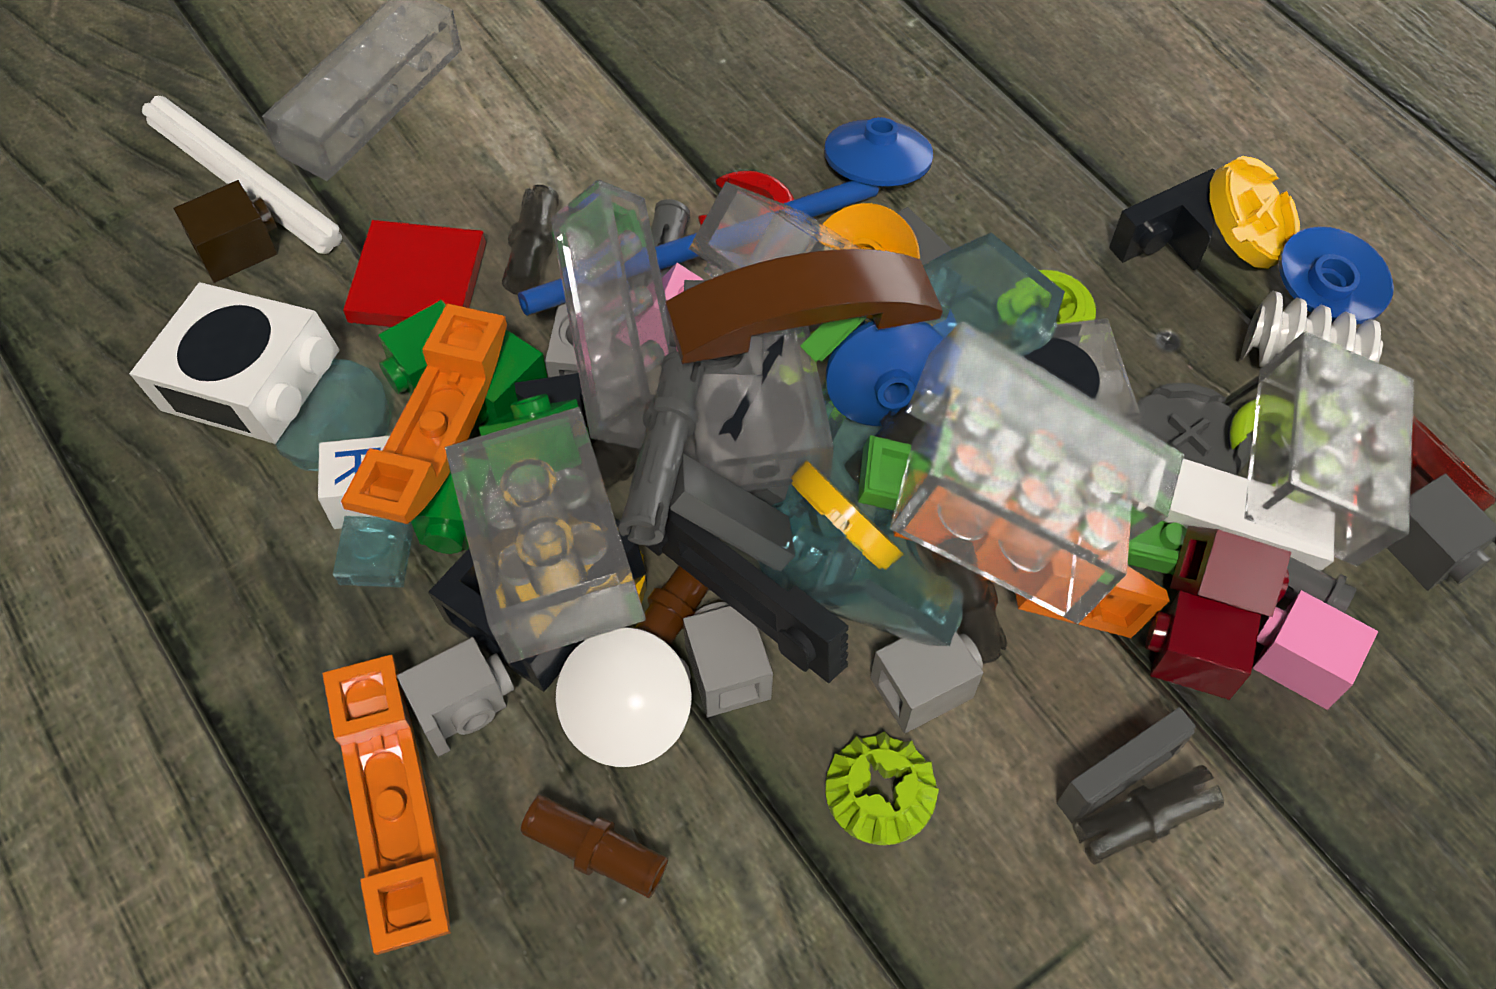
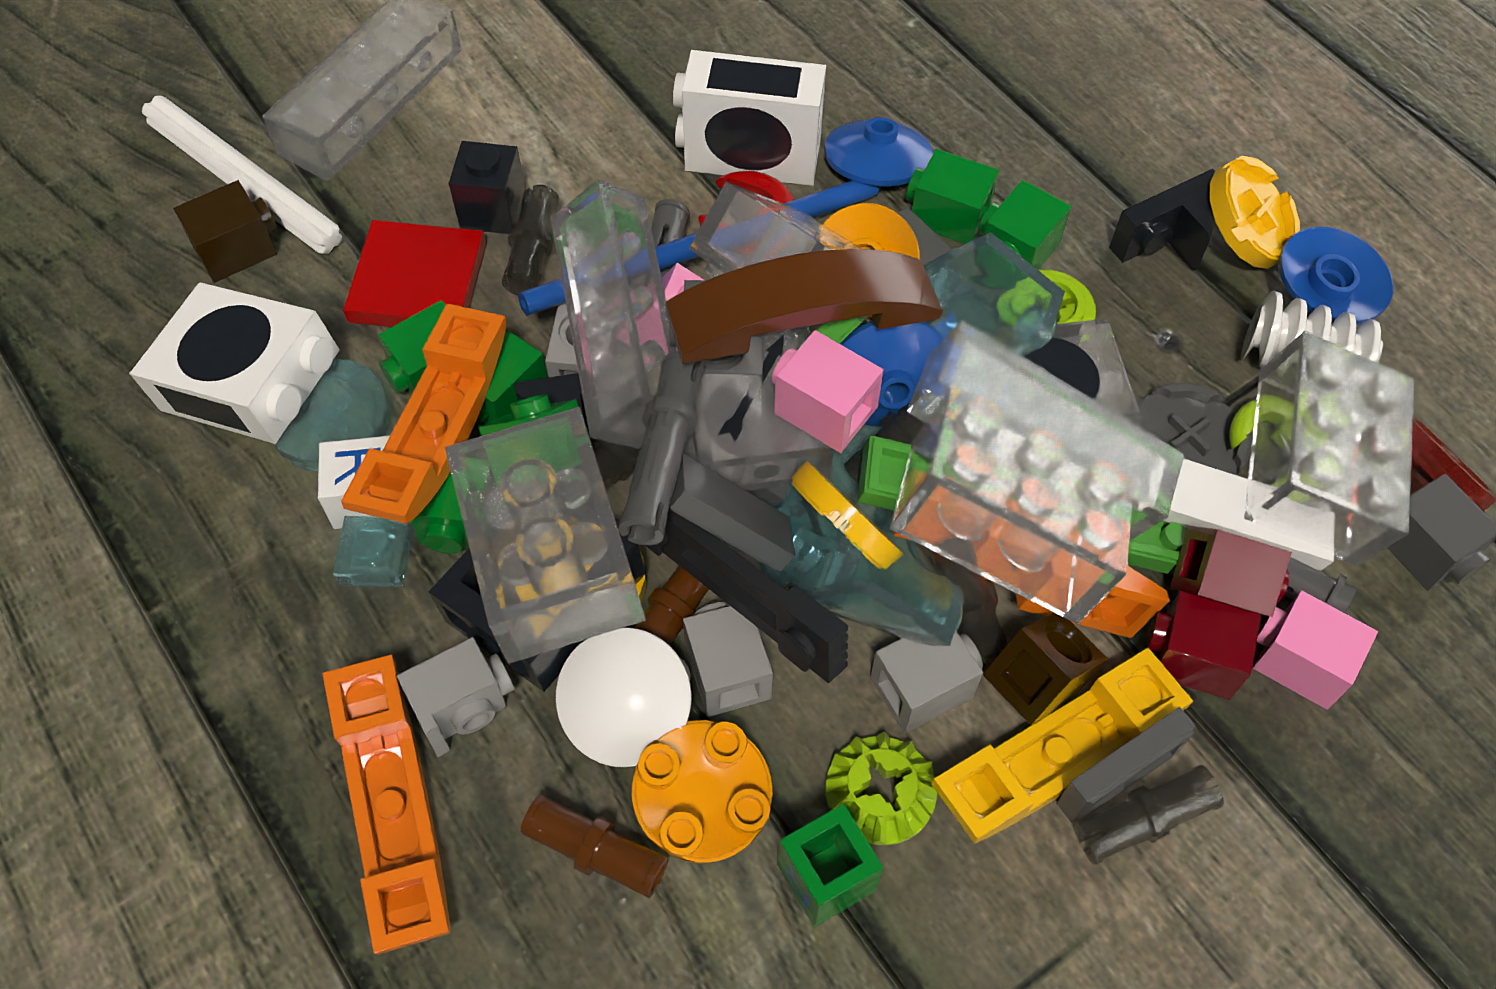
(487, 186): none -> black brick
(702, 791): none -> light orange dish
(750, 115): none -> brick
(826, 390): none -> bright pink brick
(829, 865): none -> green brick
(952, 195): none -> green brick
(1028, 222): none -> green brick
(1039, 763): none -> yellow slope
(1044, 667): none -> dark brown brick

